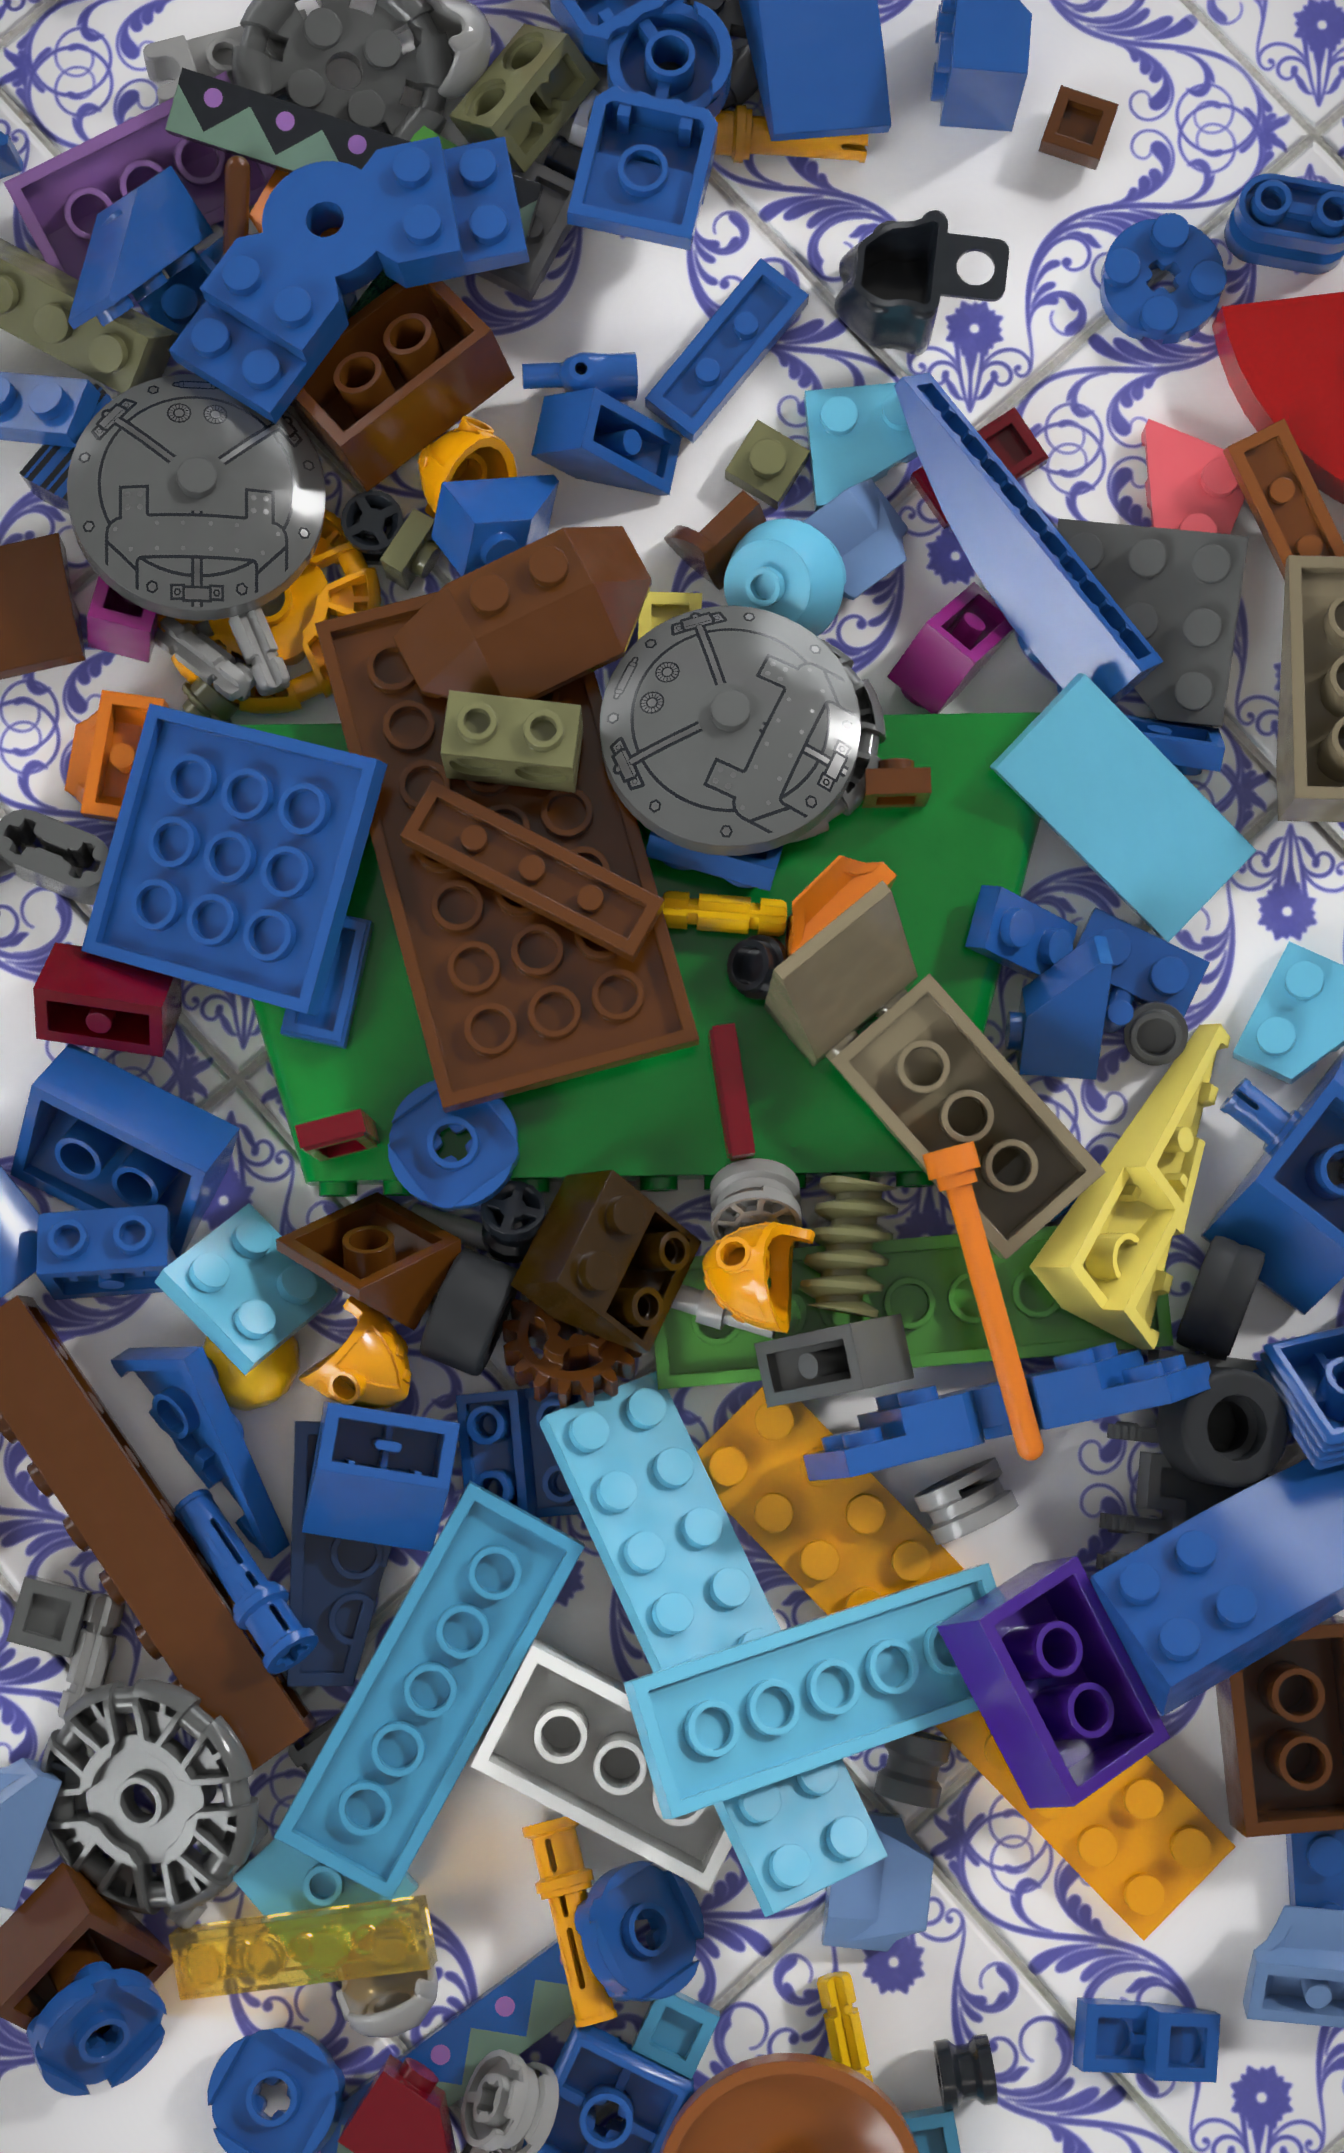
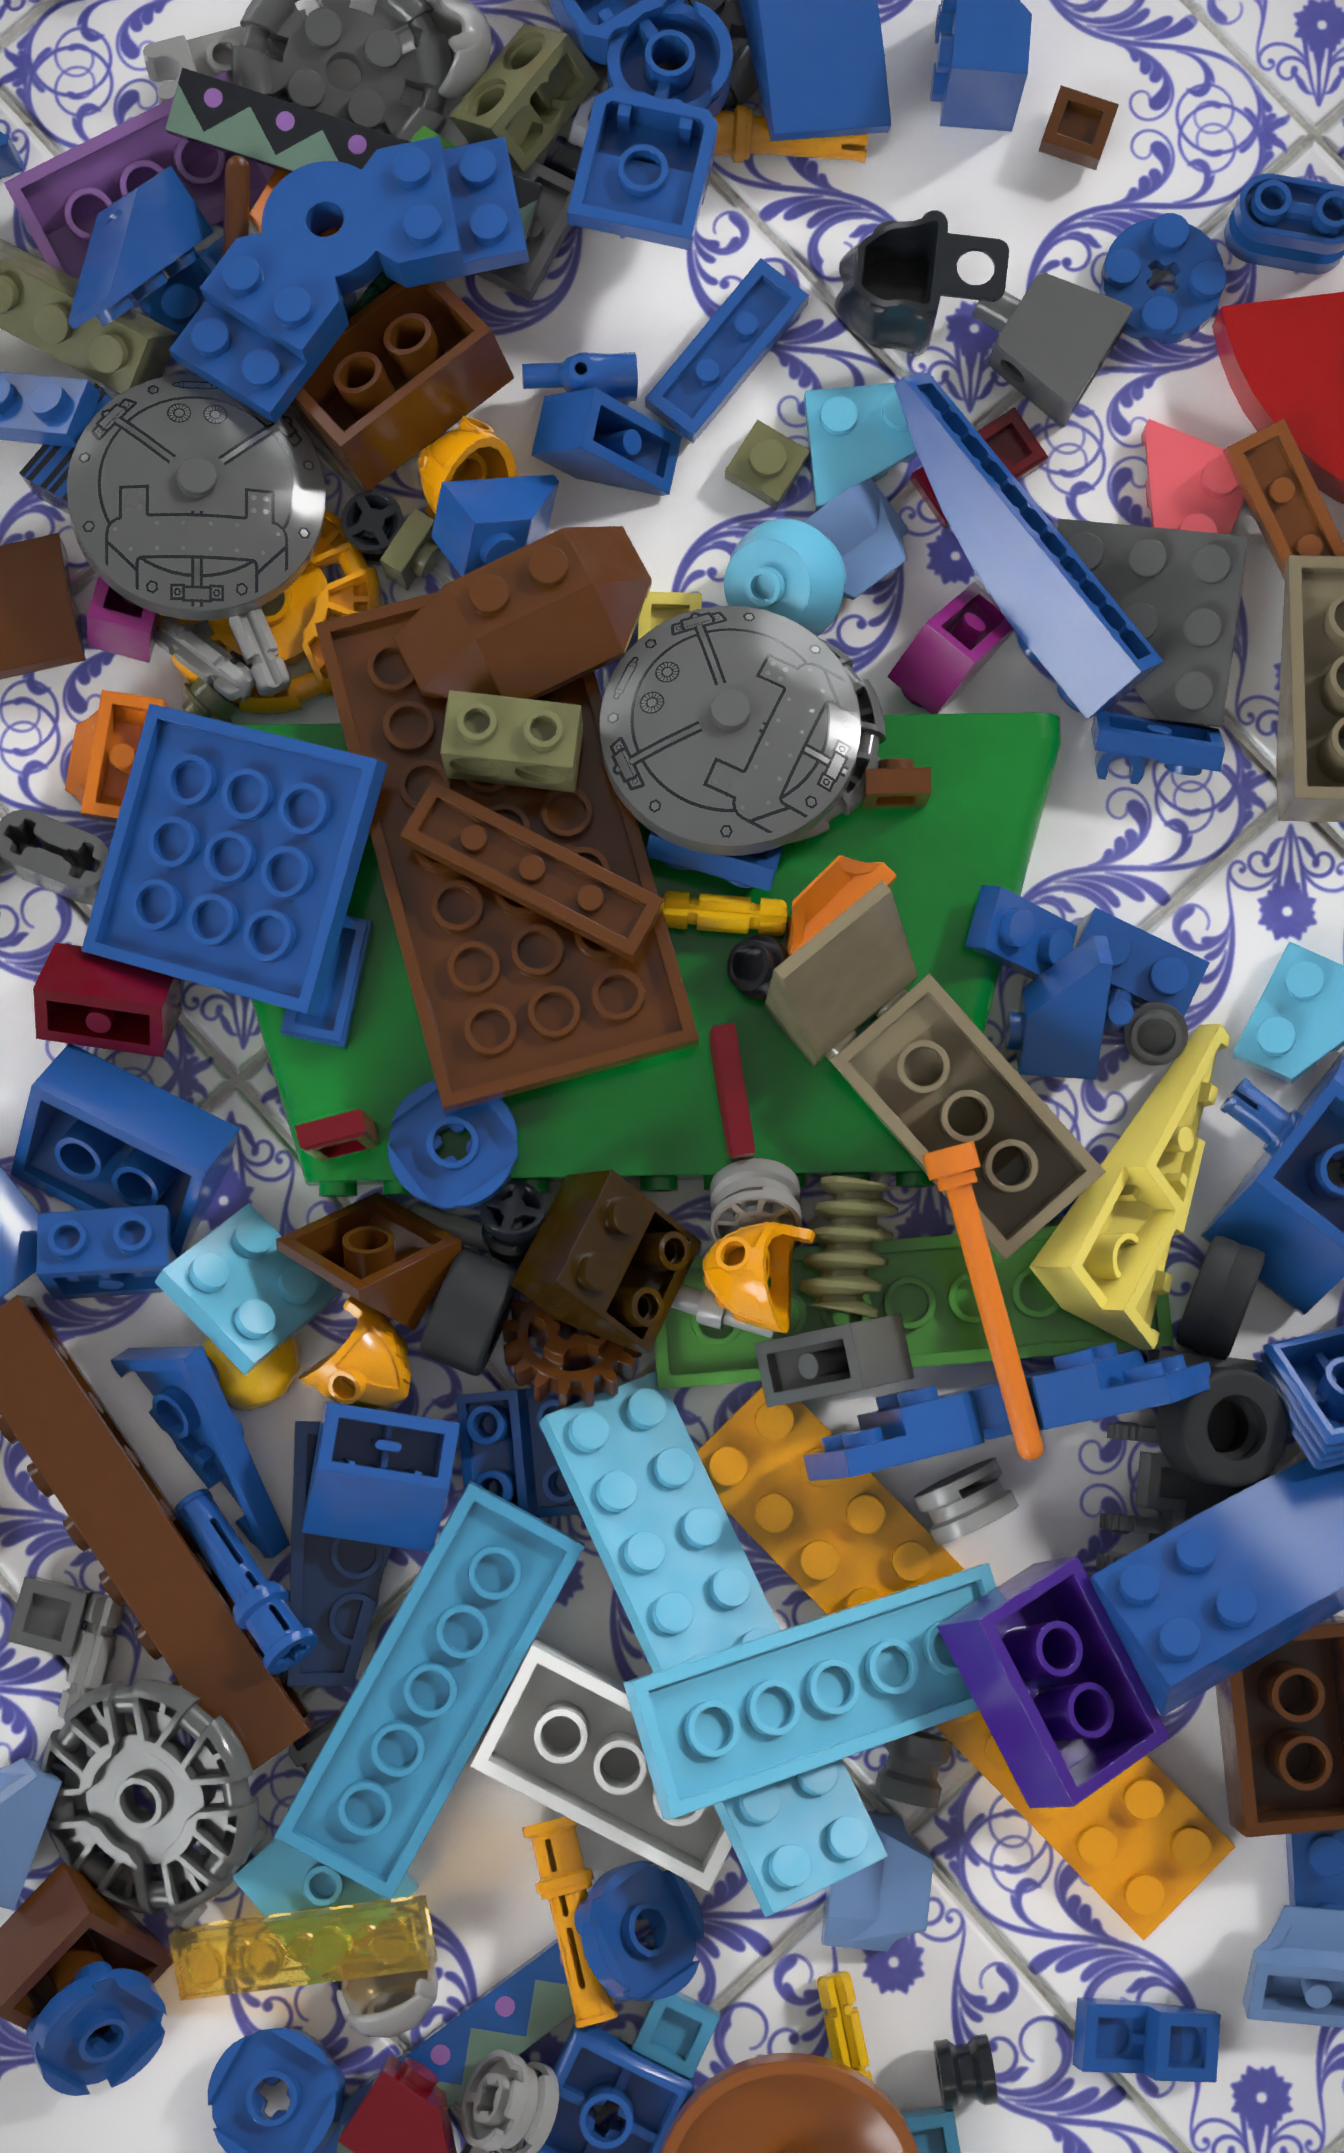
(712, 547): reddish brown tile -> none
(1053, 341): none -> dark grey torso
(1123, 807): medium azure tile -> none

